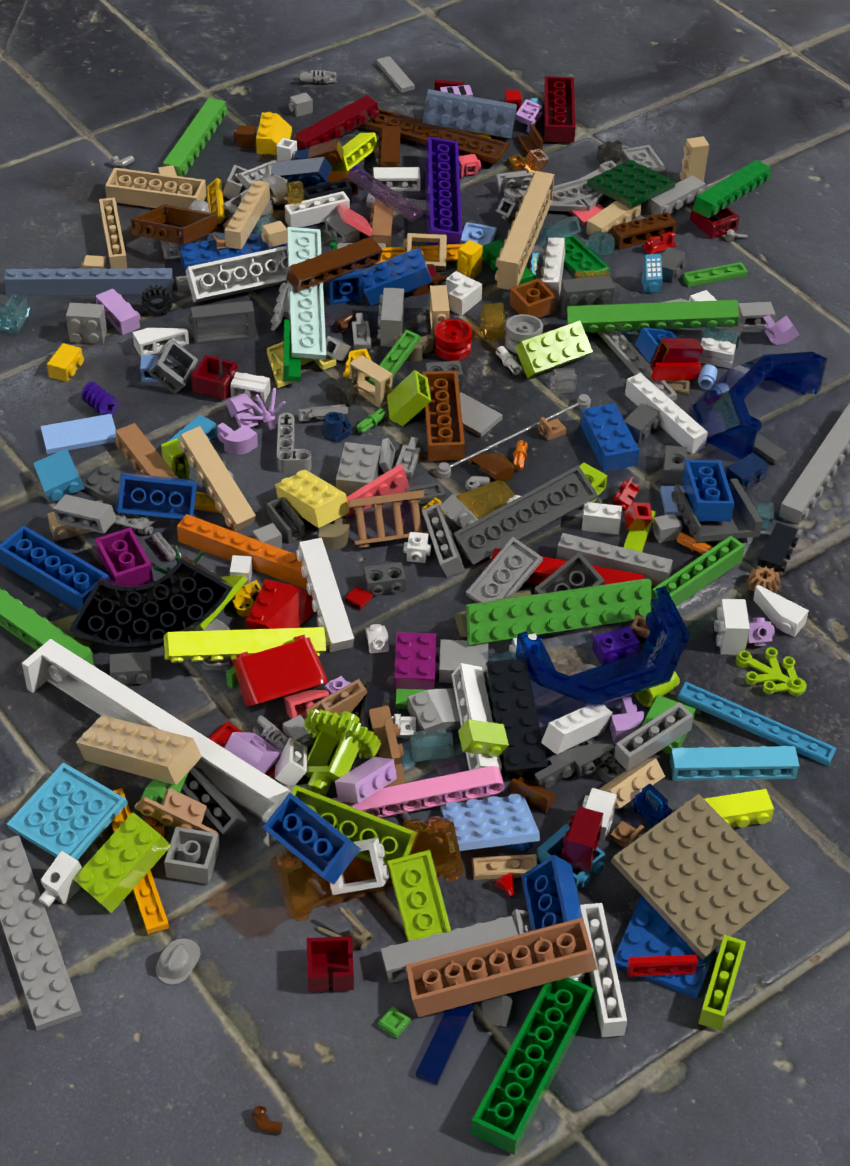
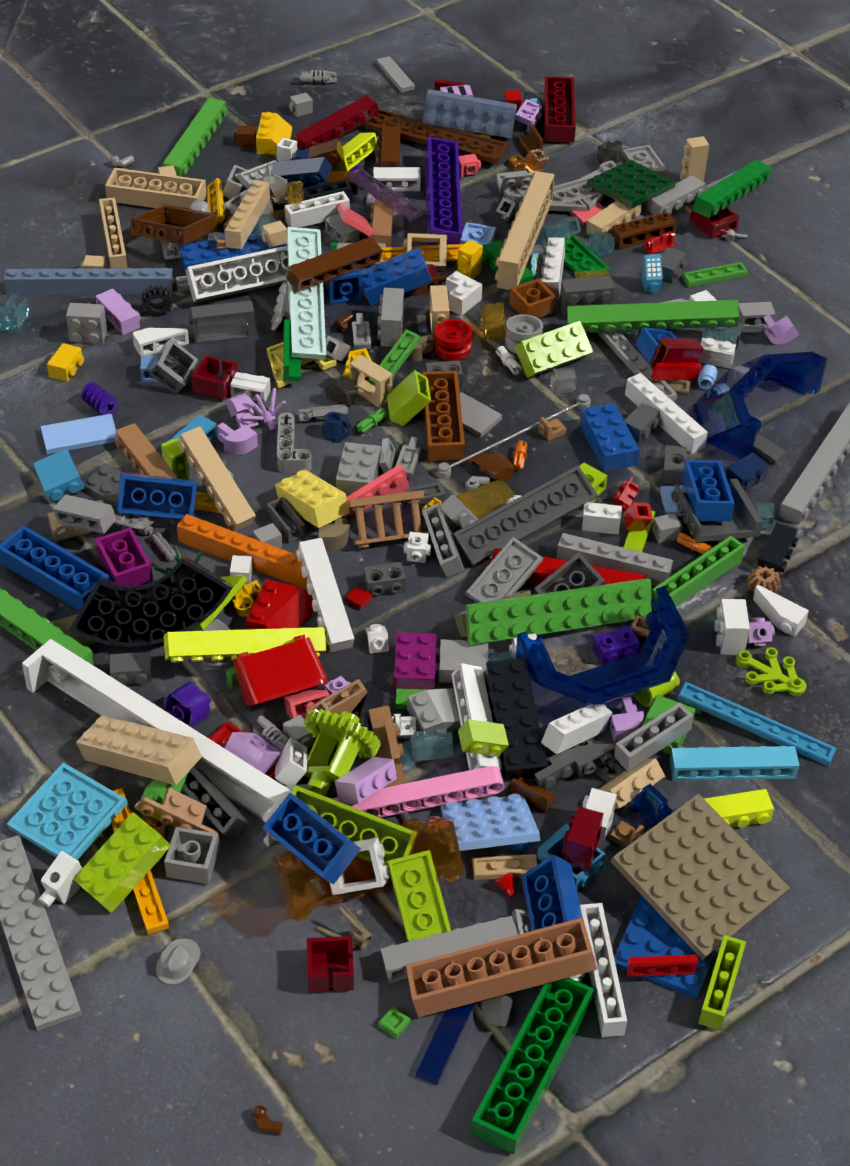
(188, 704): none -> dark purple brick

